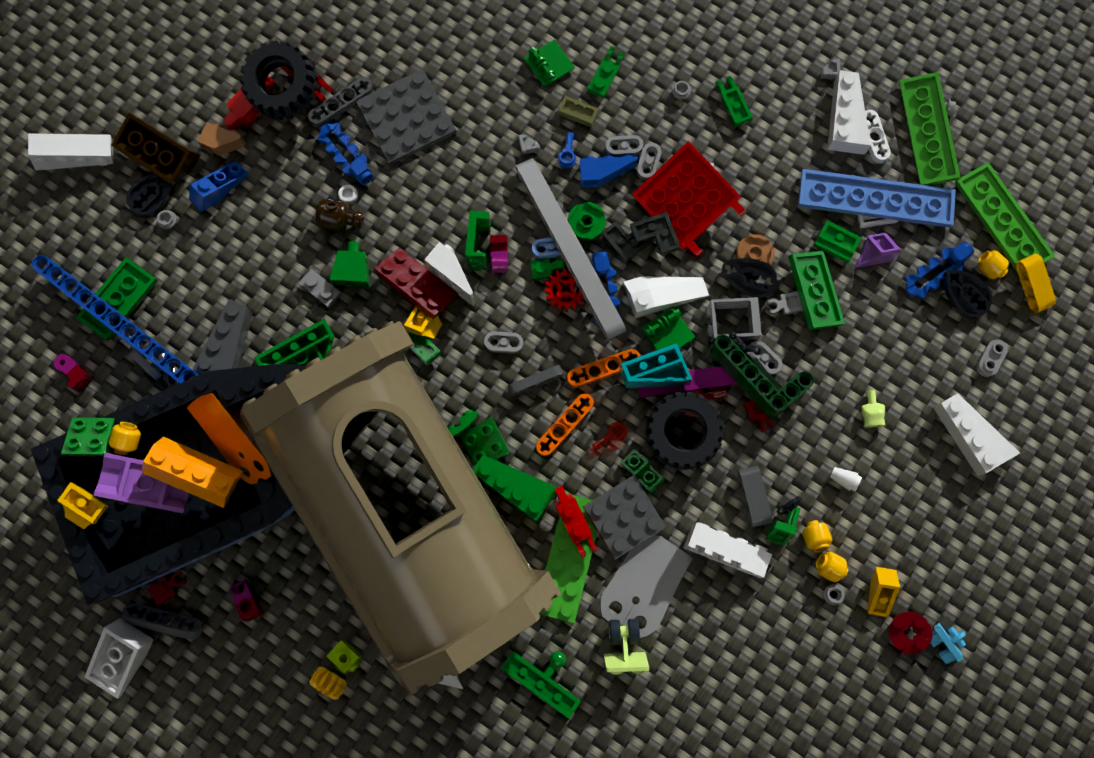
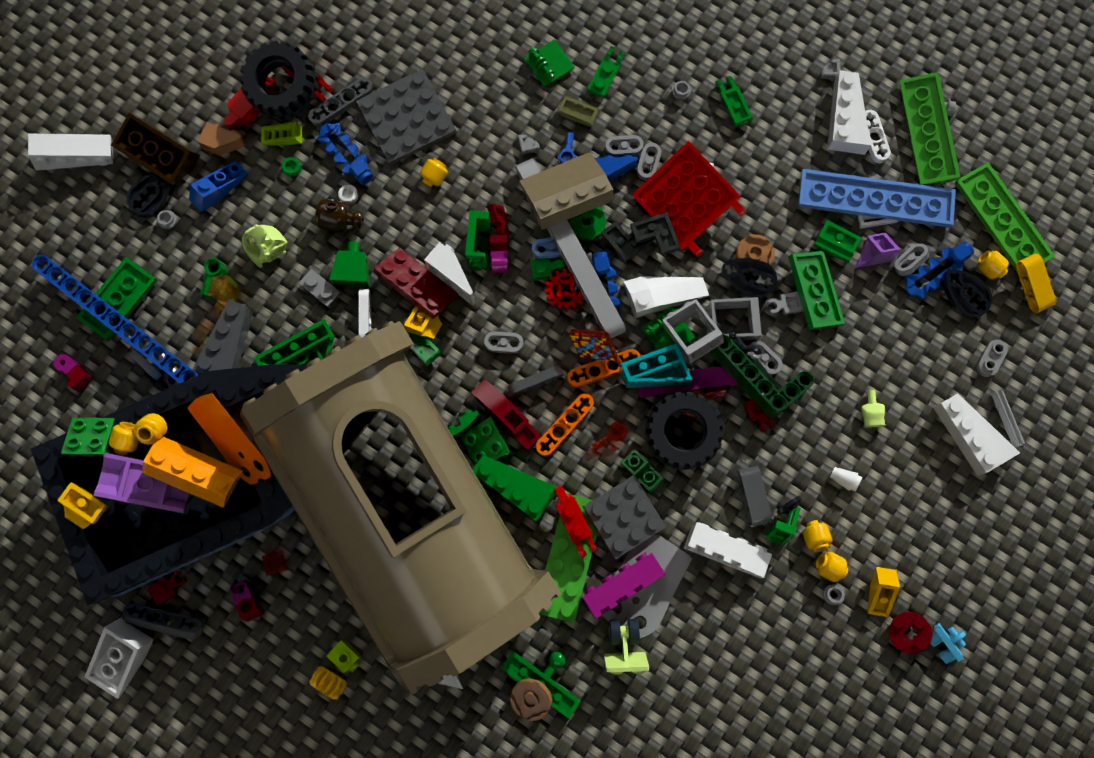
(150, 428): none -> yellow head
(208, 266): none -> green piece
(223, 288): none -> clear yellow slope
(269, 244): none -> yellowish green piece
(274, 563): none -> clear red tile
(291, 167): none -> green tile
(294, 134): none -> lime slope
(364, 311): none -> white beam
(433, 172): none -> yellow head
(499, 219): none -> dark red plate
(506, 413): none -> dark red slope
(531, 699): none -> medium nougat tile
(567, 190): none -> dark tan slope
(593, 344): none -> clear red tile
(622, 586): none -> magenta wedge
(704, 344): none -> light grey window
(911, 259): none -> light grey plate
(1008, 418): none -> light grey axle

